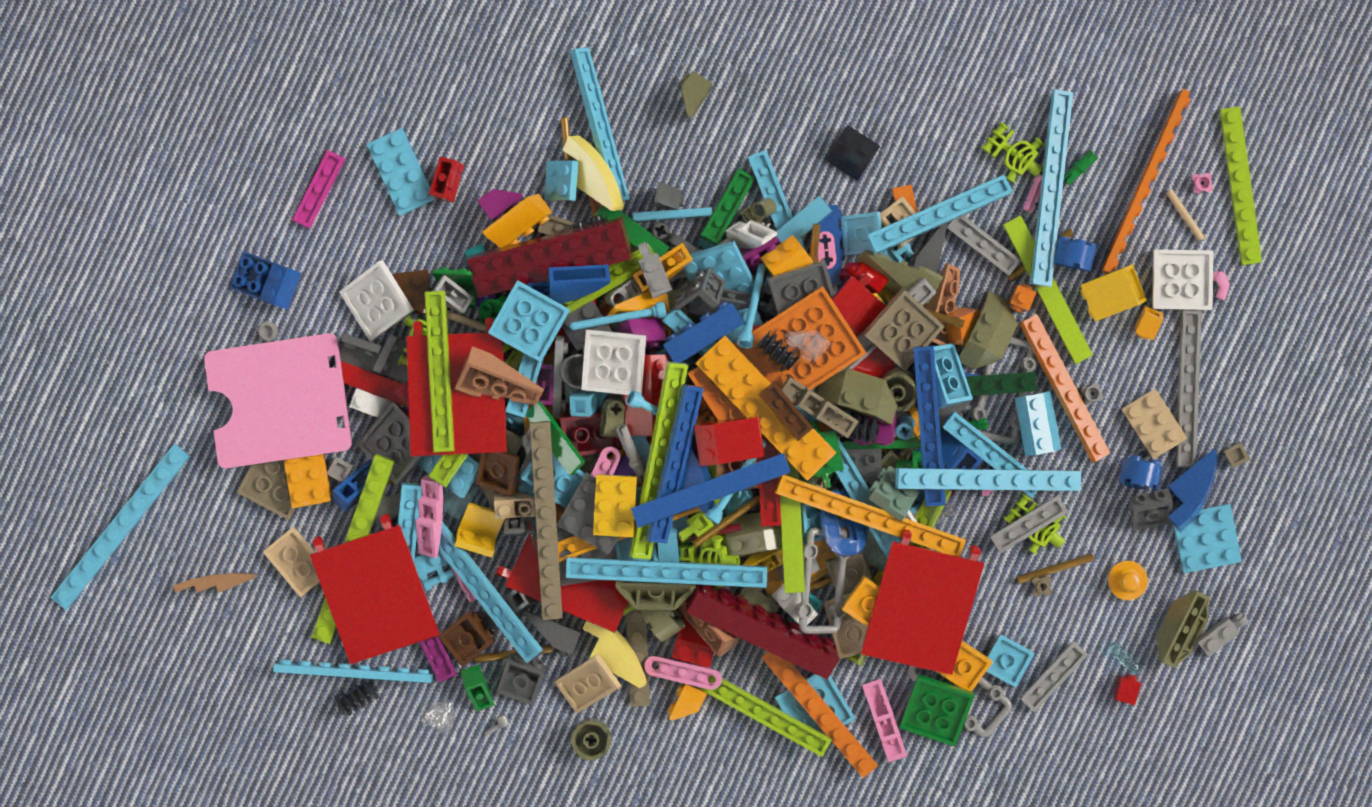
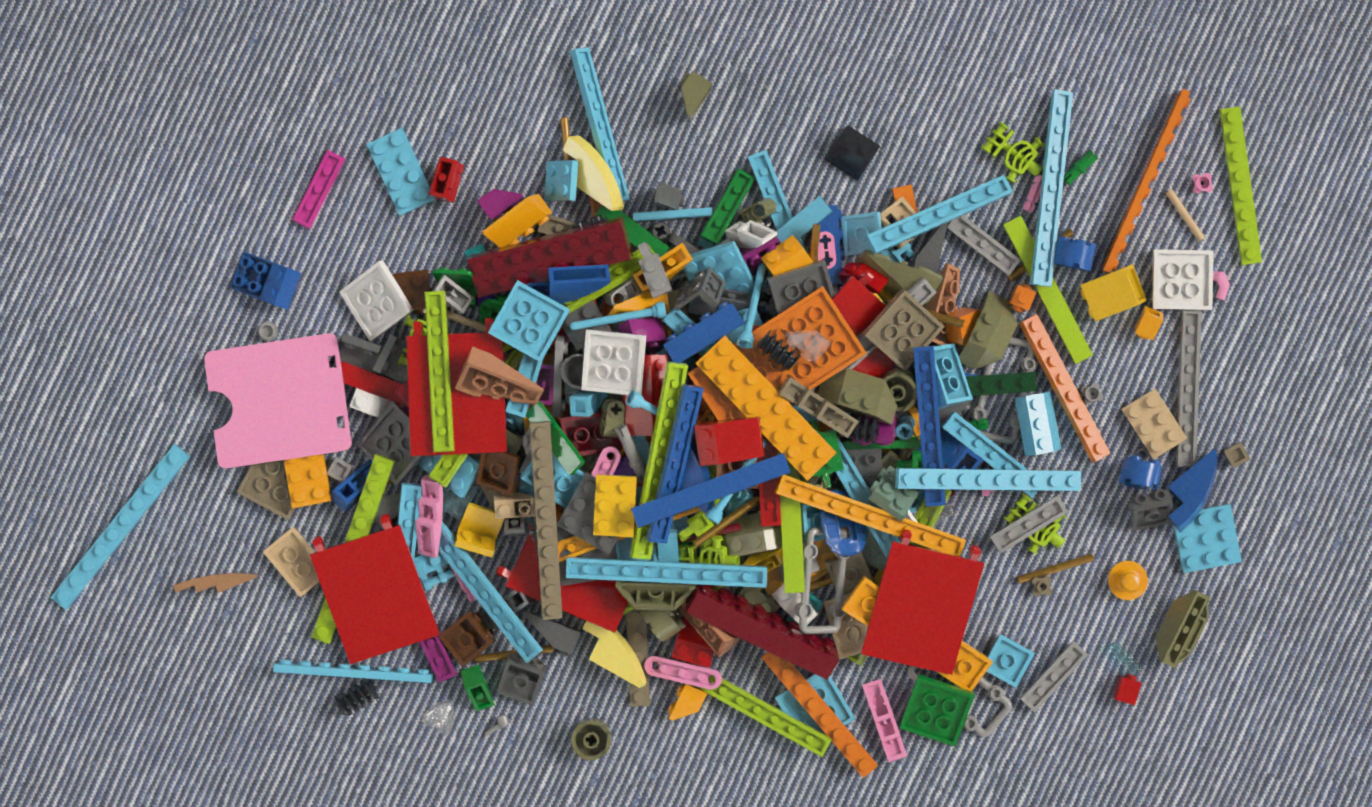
(587, 683): tan plate -> none
(785, 411): reddish brown plate -> none
(1221, 634): light grey plate -> none

